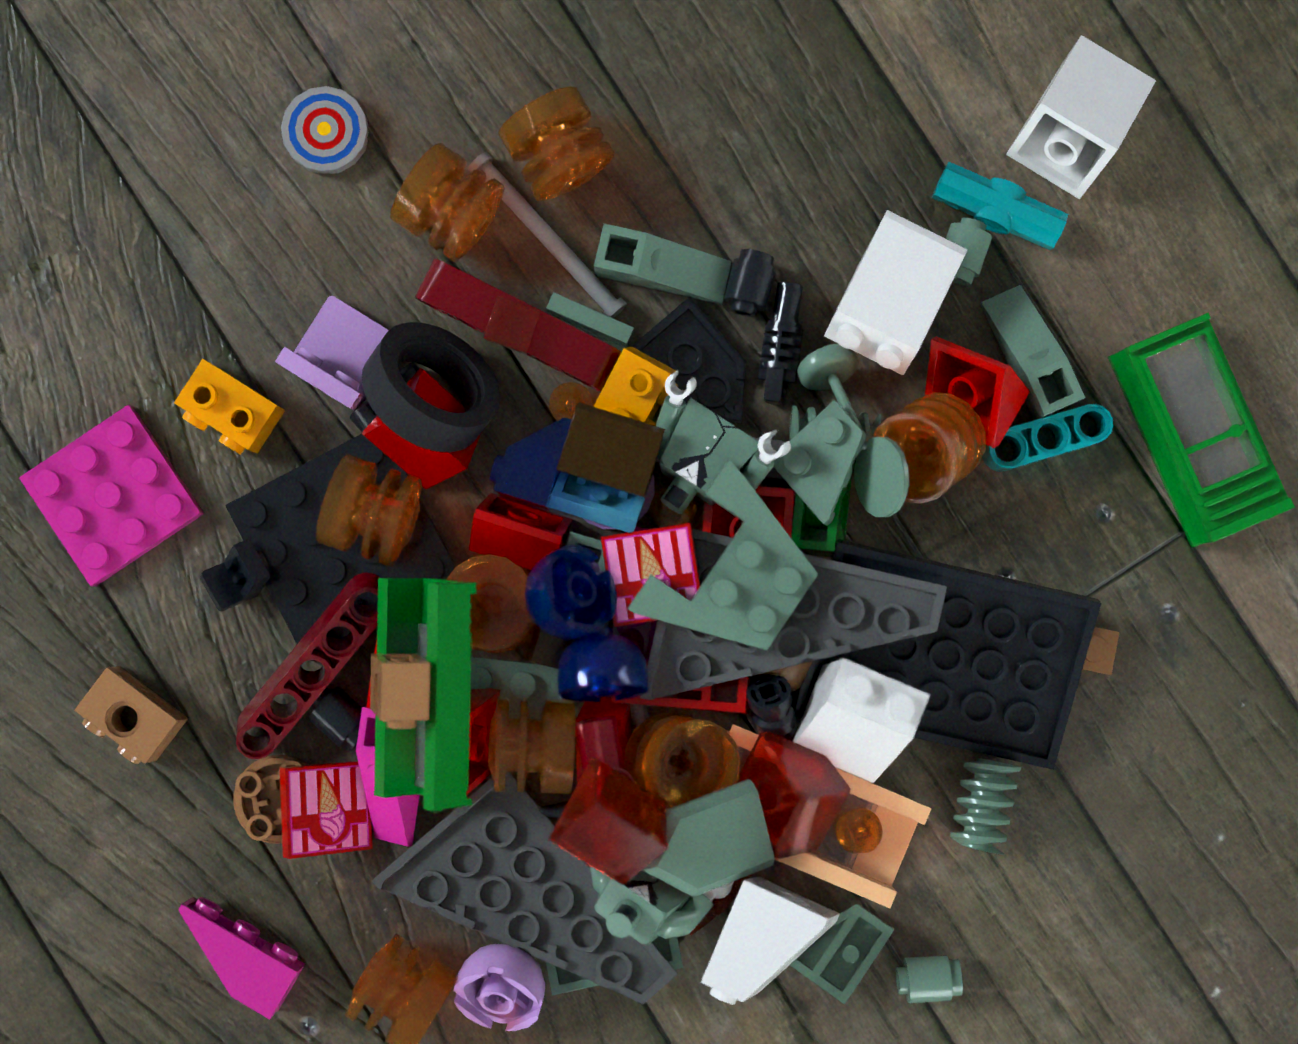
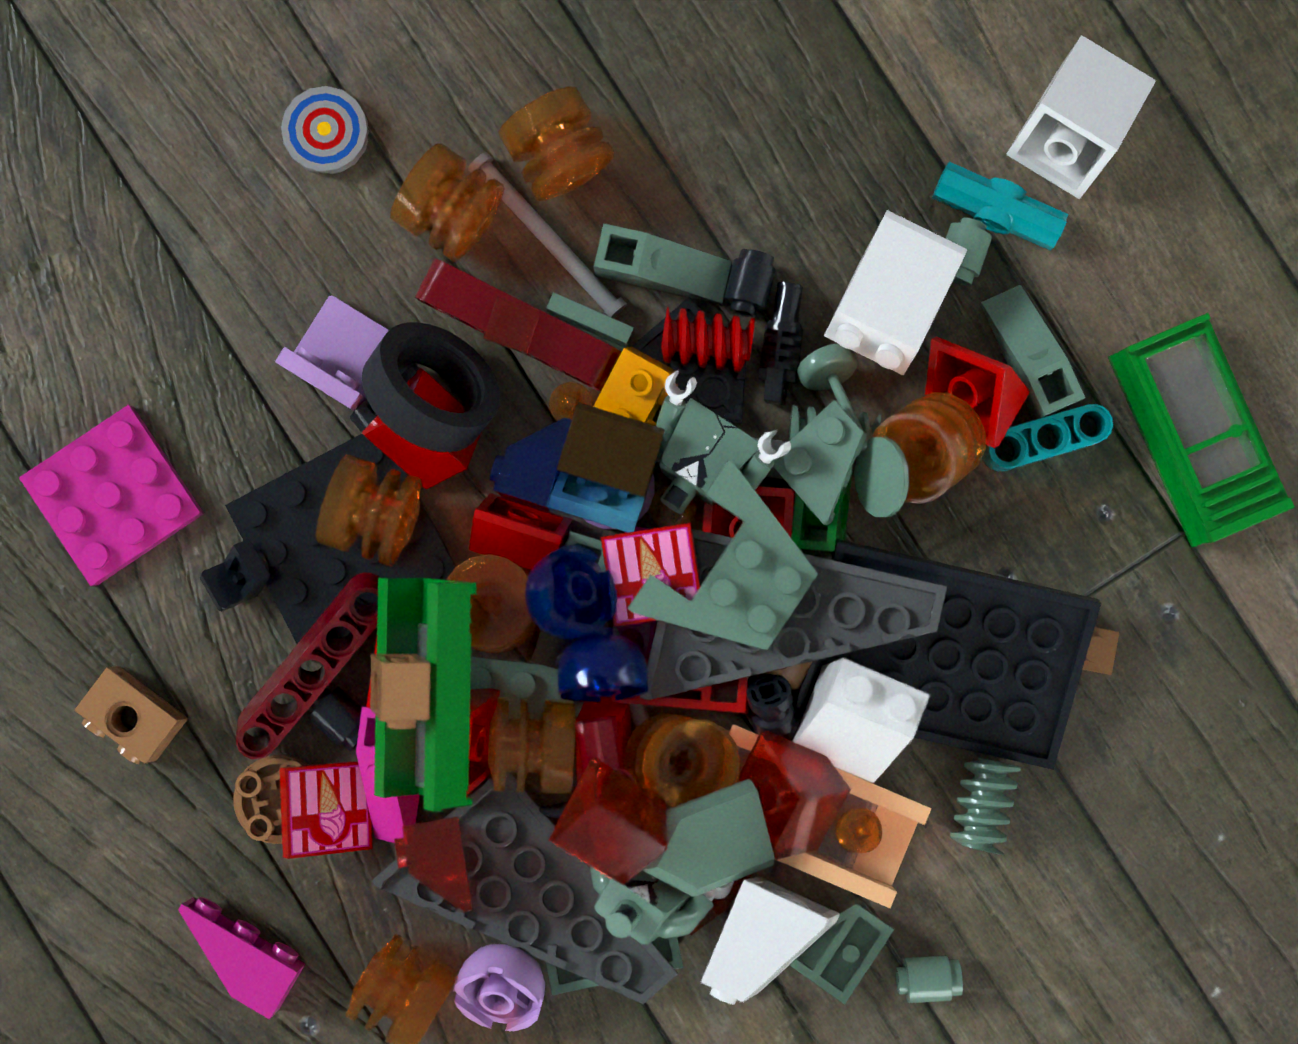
(229, 407): light orange brick -> none
(436, 860): none -> clear red slope
(707, 340): none -> red piece

